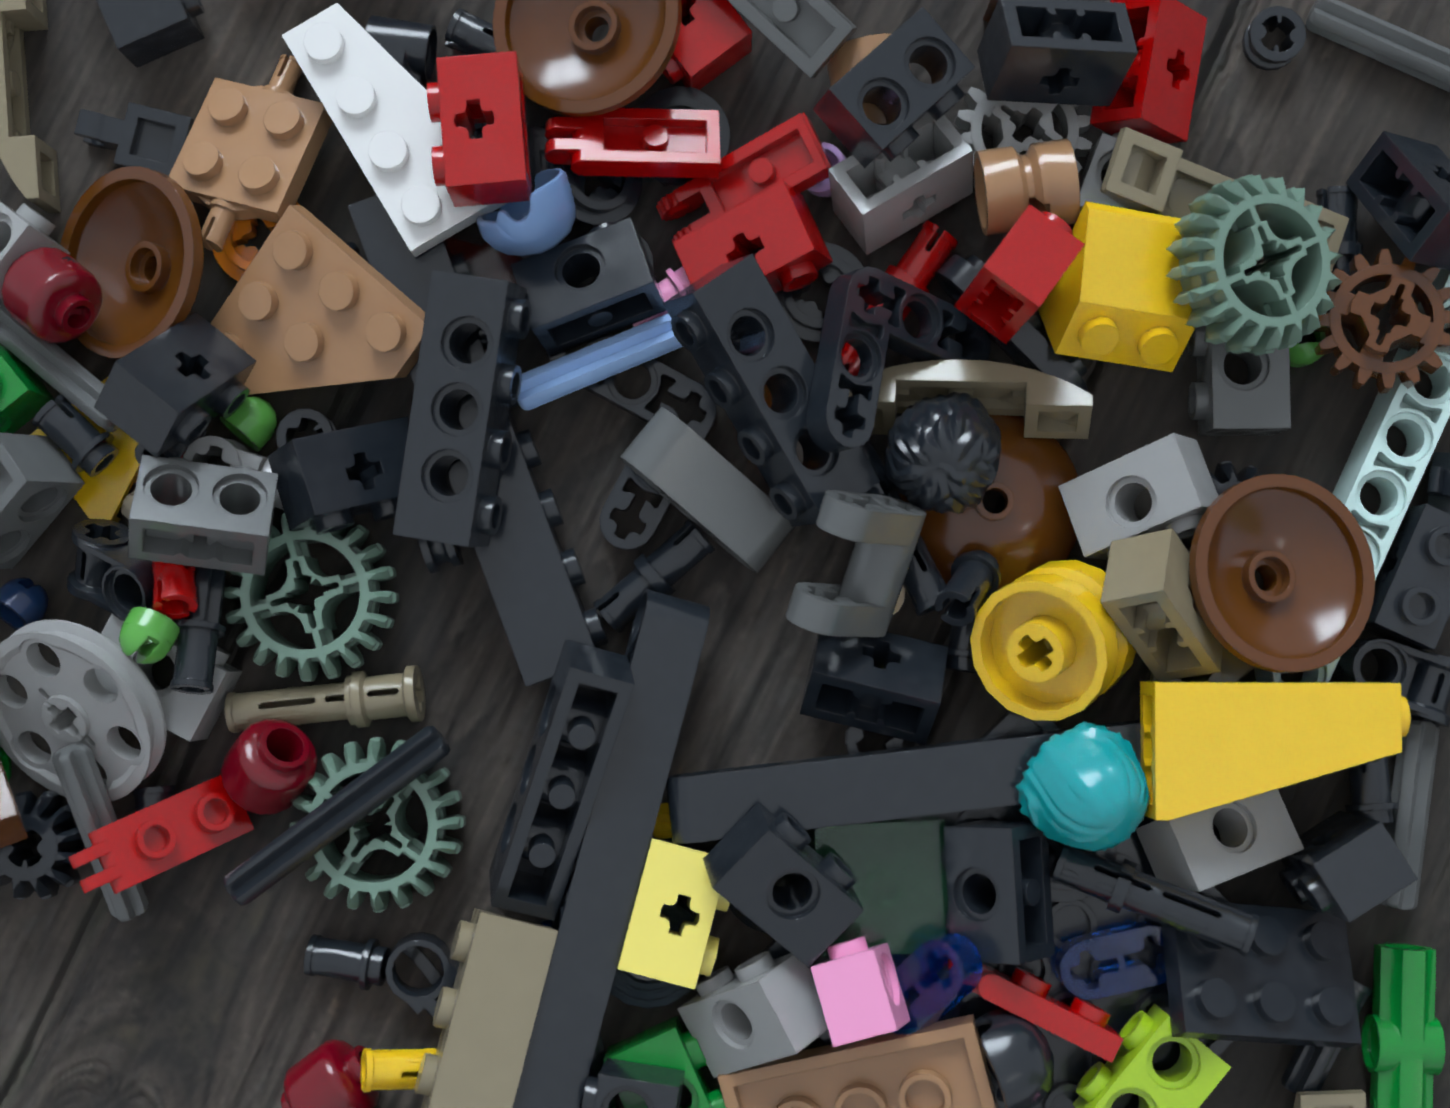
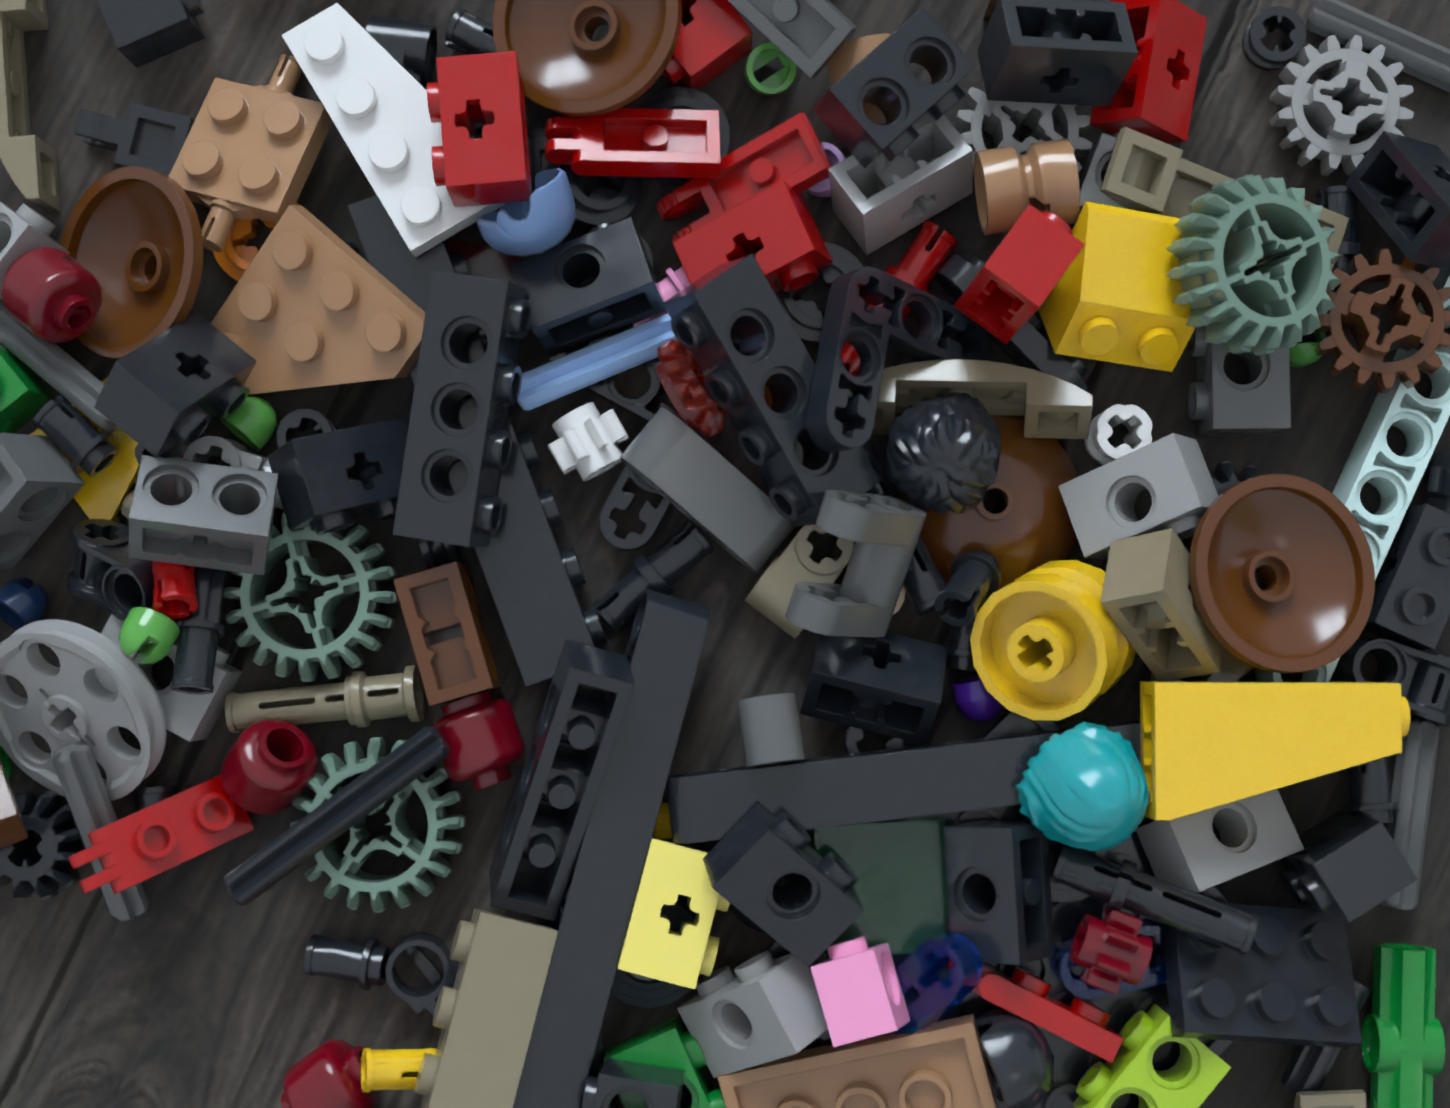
(447, 633): none -> reddish brown brick
(480, 739): none -> dark red head
(588, 441): none -> white gear
(687, 390): none -> clear red gear
(771, 729): none -> dark grey piece
(775, 587): none -> dark tan piece
(776, 81): none -> bright green hinge
(974, 699): none -> dark purple hinge
(1101, 429): none -> white bush
(1111, 950): none -> dark red gear
(1317, 121): none -> light grey gear

